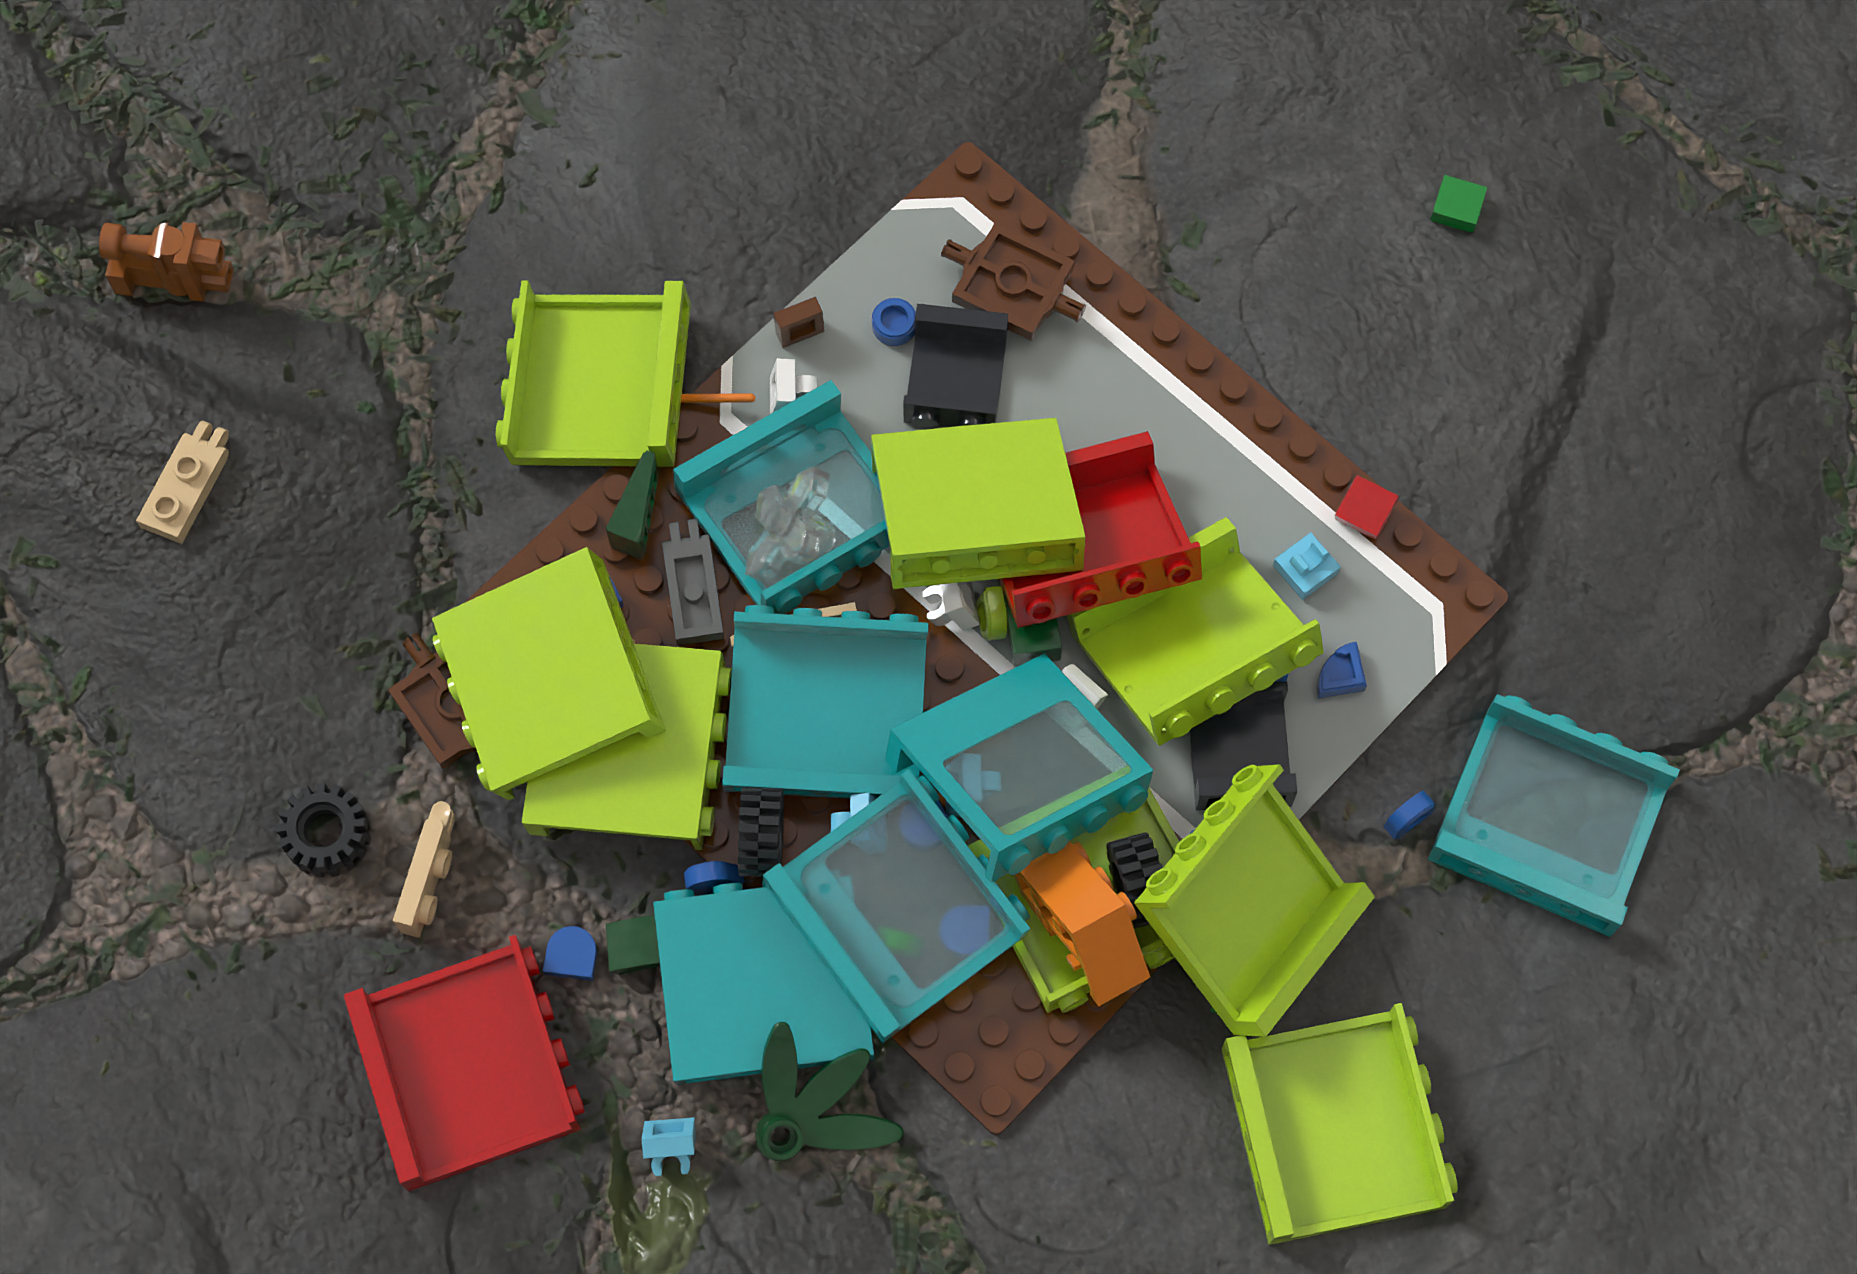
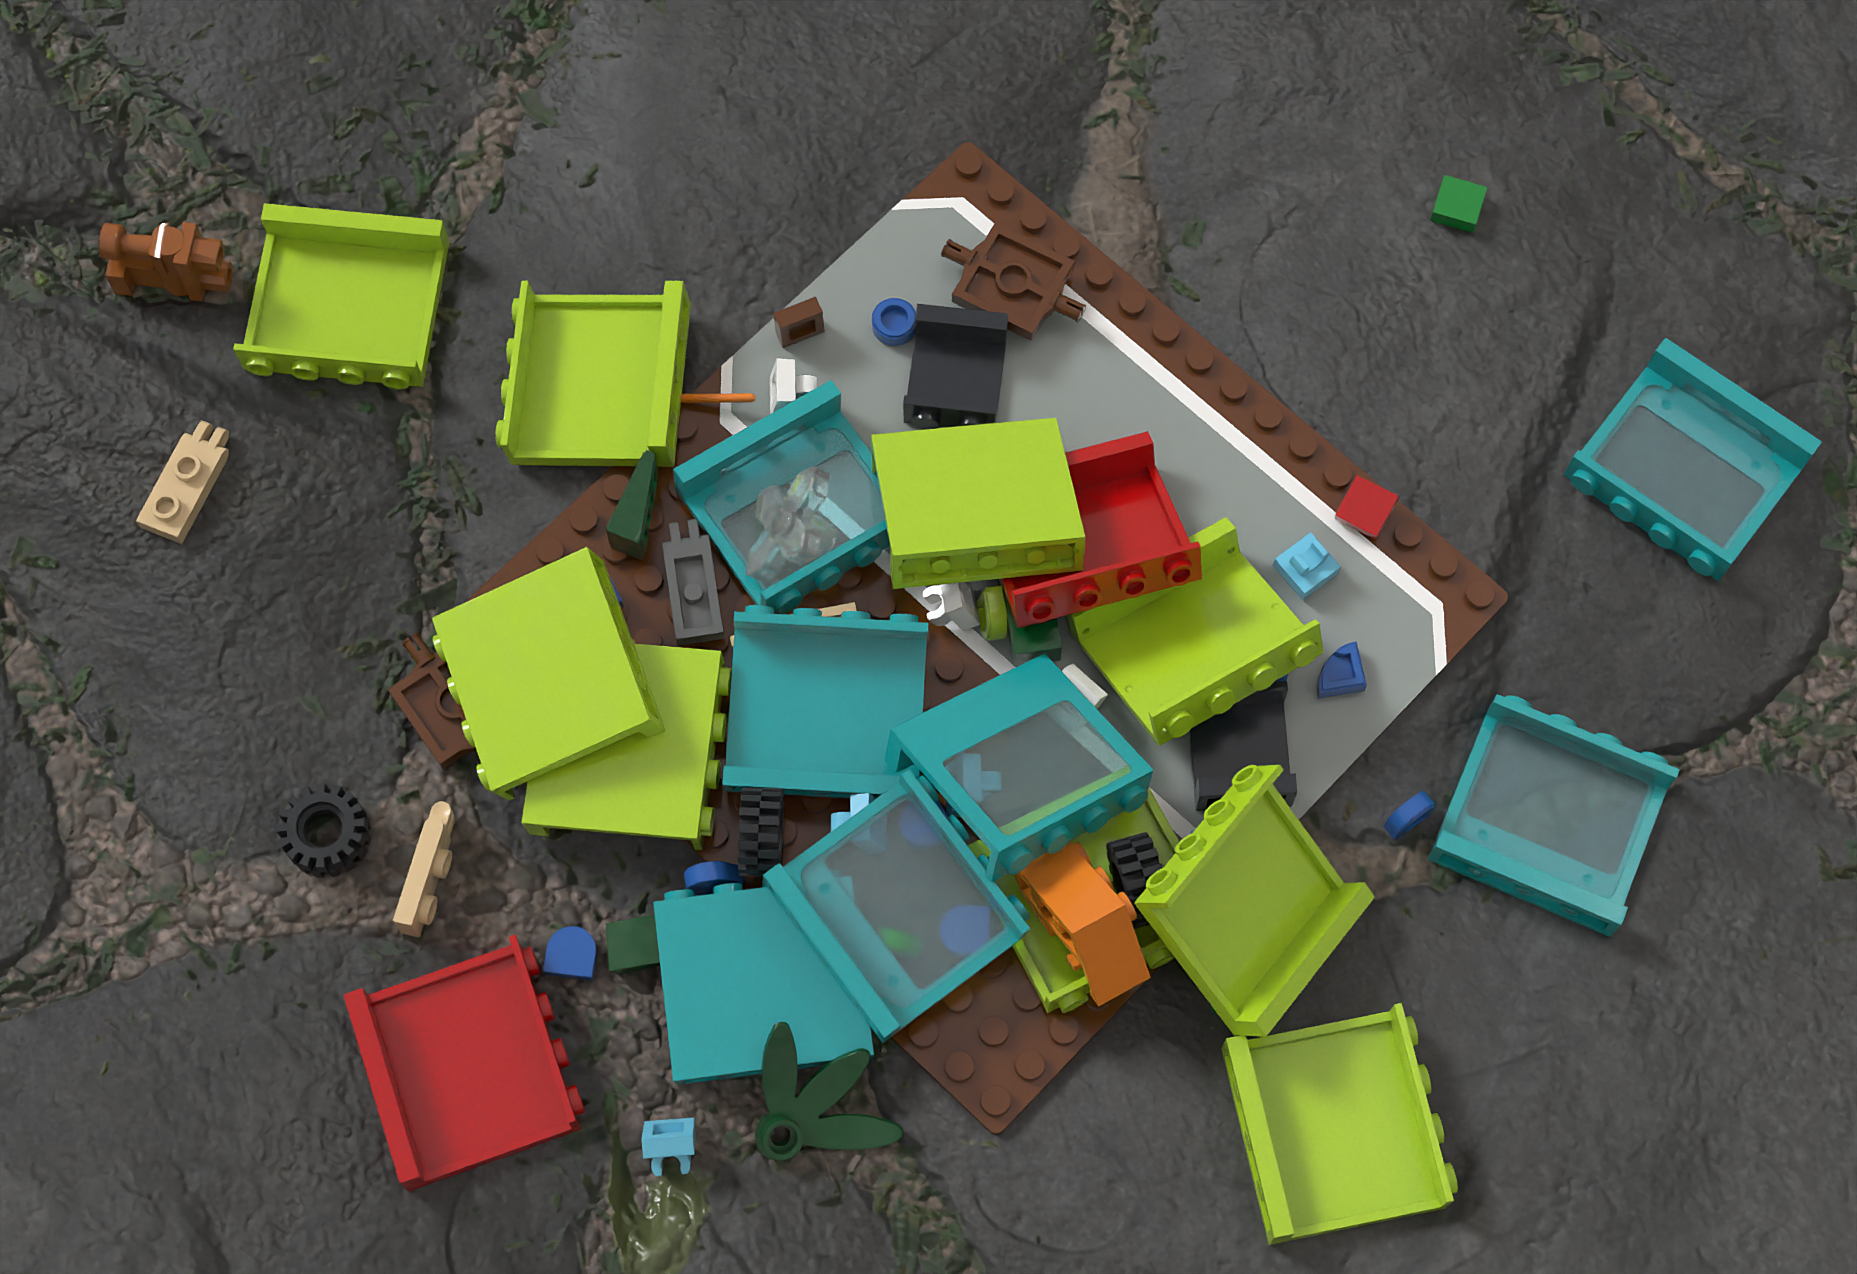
(345, 296): none -> lime panel
(1692, 460): none -> panel

